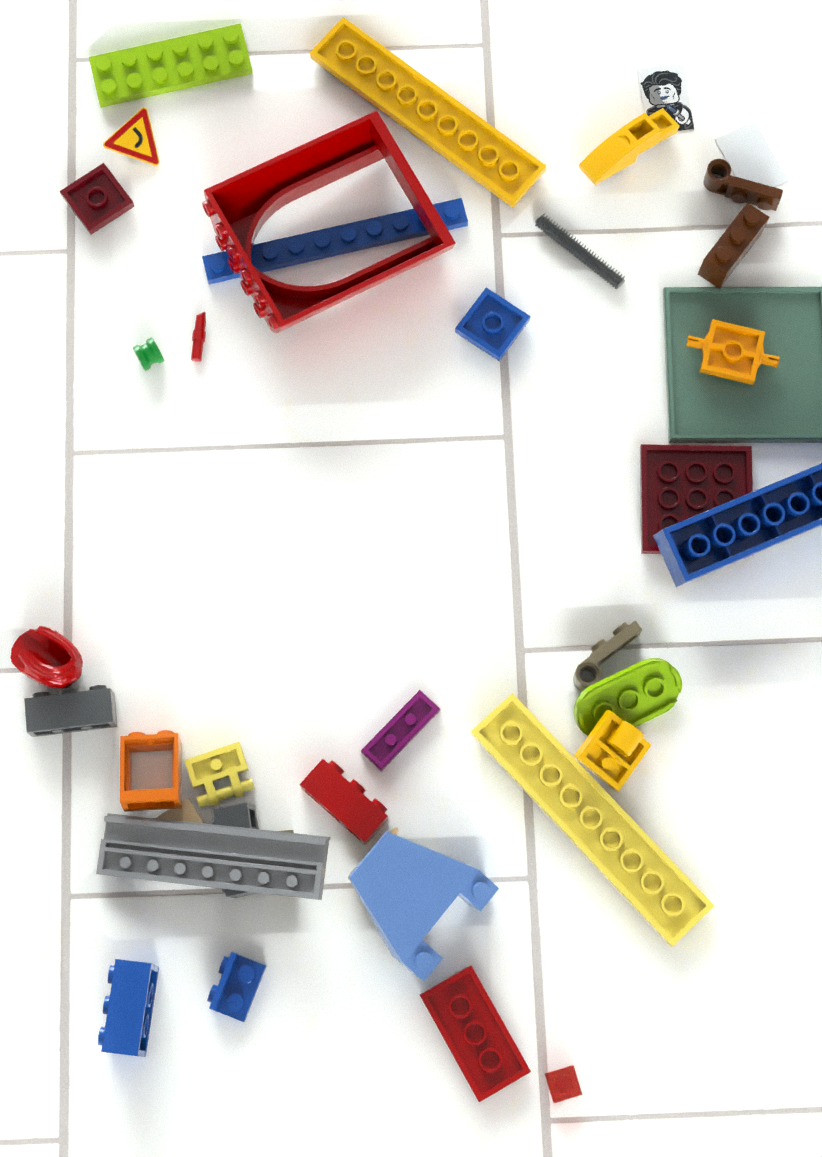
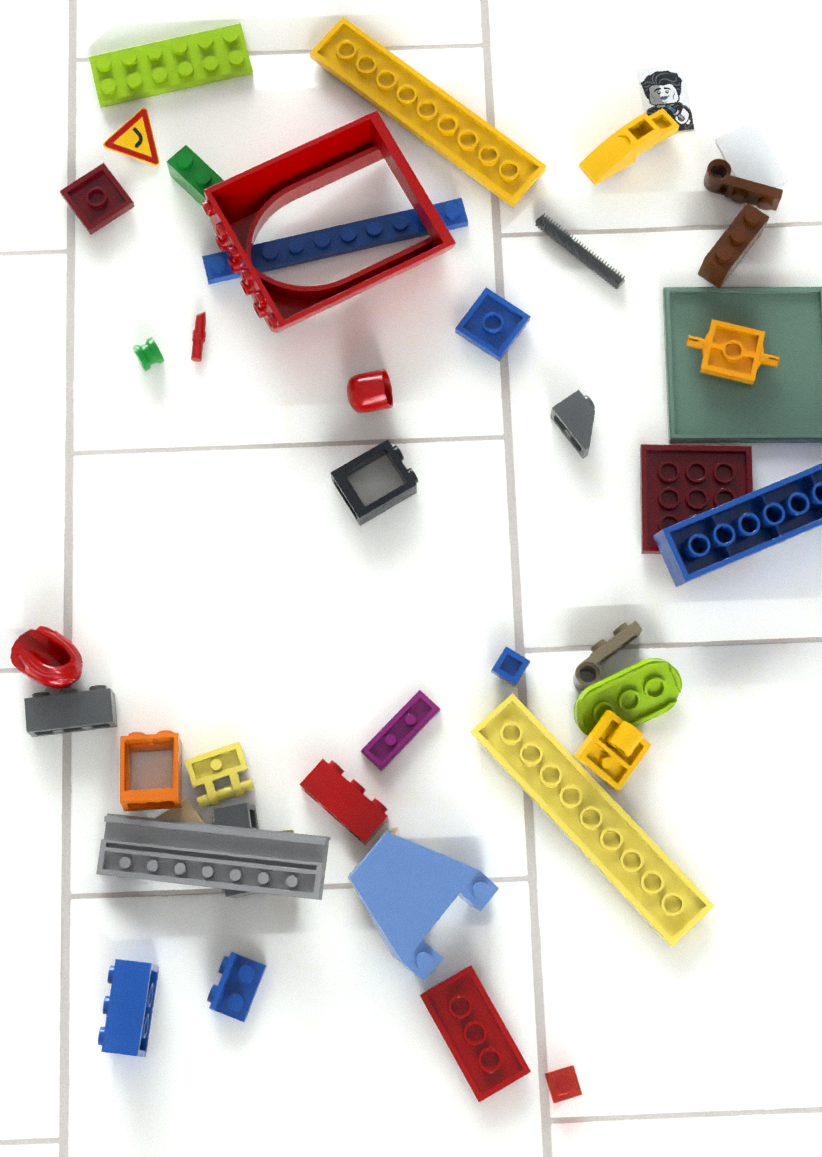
(192, 173): none -> green brick
(351, 498): none -> black window
(370, 391): none -> red helmet
(510, 666): none -> blue plate
(575, 420): none -> dark grey slope

